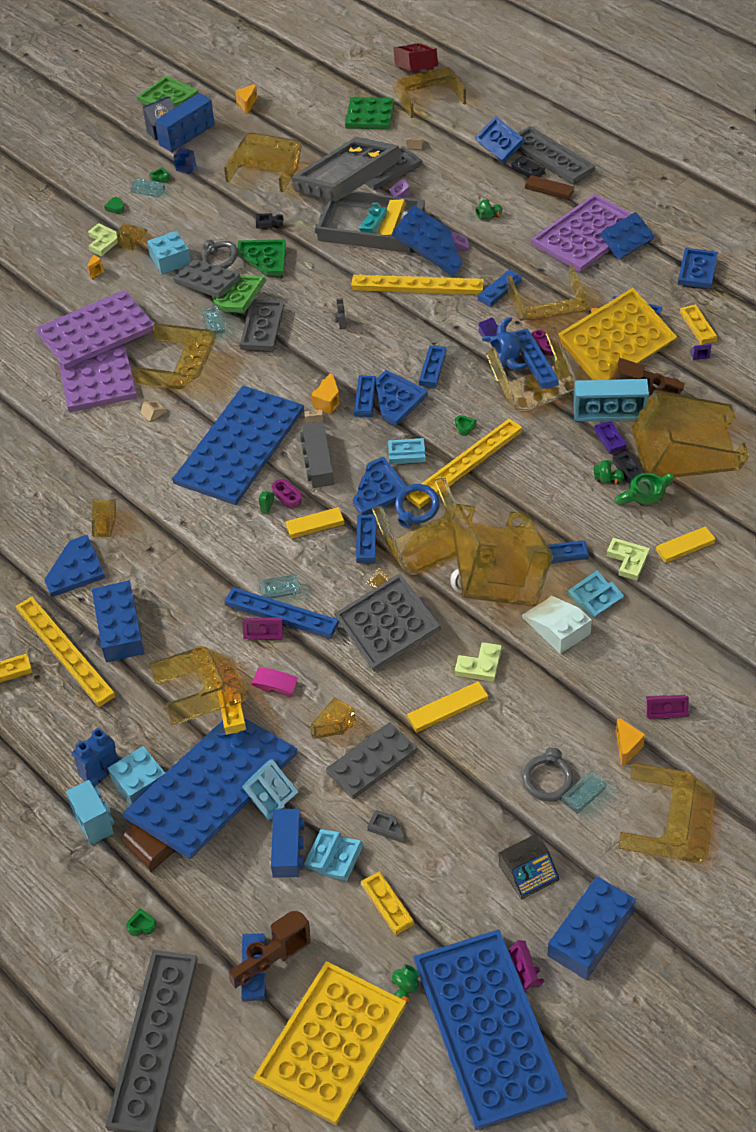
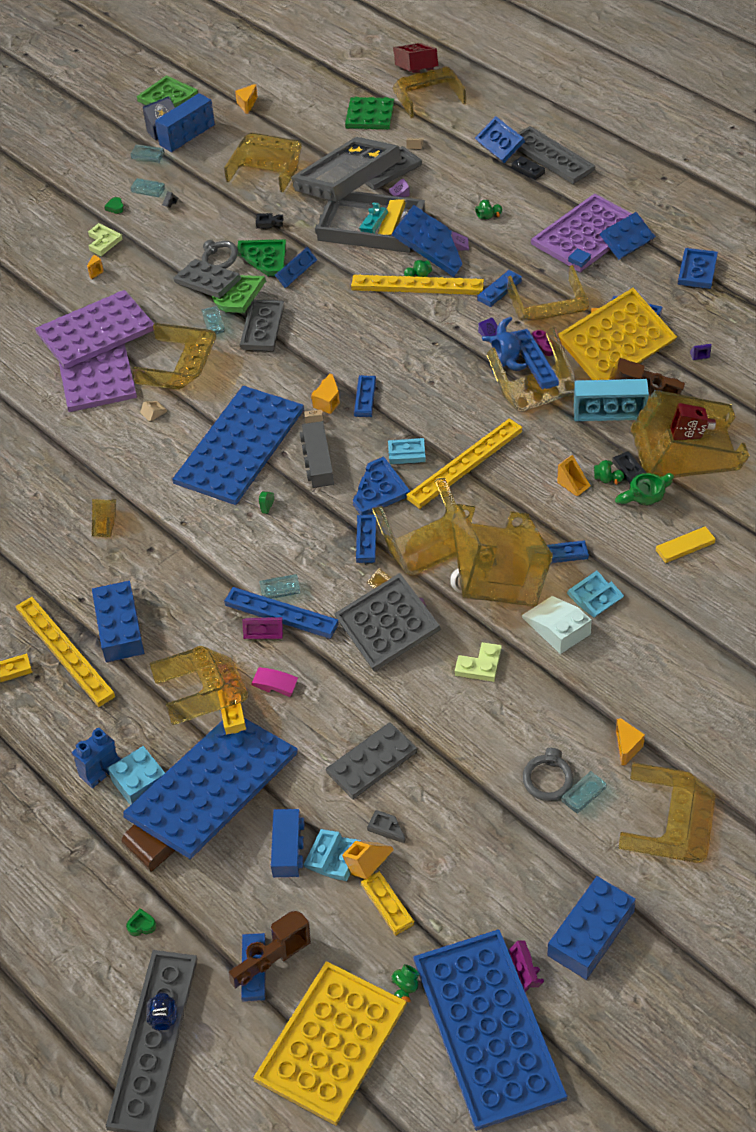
(74, 567): blue plate -> none
(91, 811): medium azure brick -> none
(130, 236): clear yellow slope -> none
(147, 153): none -> clear light blue plate
(160, 175): green tile -> none
(161, 1012): none -> clear blue head
(169, 252): medium azure brick -> none
(170, 199): none -> black tile
(184, 160): clear blue brick -> none
(269, 788): medium azure slope -> none
(286, 493): magenta plate -> none
(296, 267): none -> blue tile
(314, 523): yellow tile -> none
(333, 720): clear yellow slope -> none
(340, 315): dark grey plate -> none
(365, 857): none -> light orange slope
(397, 397): blue plate -> none
(405, 517): blue piece -> none
(420, 269): none -> green animal
(432, 366): blue plate -> none
(447, 707): yellow tile -> none
(465, 424): green tile -> none
(528, 866): slope -> none
(549, 187): reddish brown tile -> none
(572, 477): none -> light orange slope
(579, 257): none -> blue tile
(610, 437): dark purple plate -> none
(631, 554): yellowish green plate -> none
(667, 706): magenta plate -> none
(690, 422): none -> dark red torso
(698, 324): yellow tile -> none

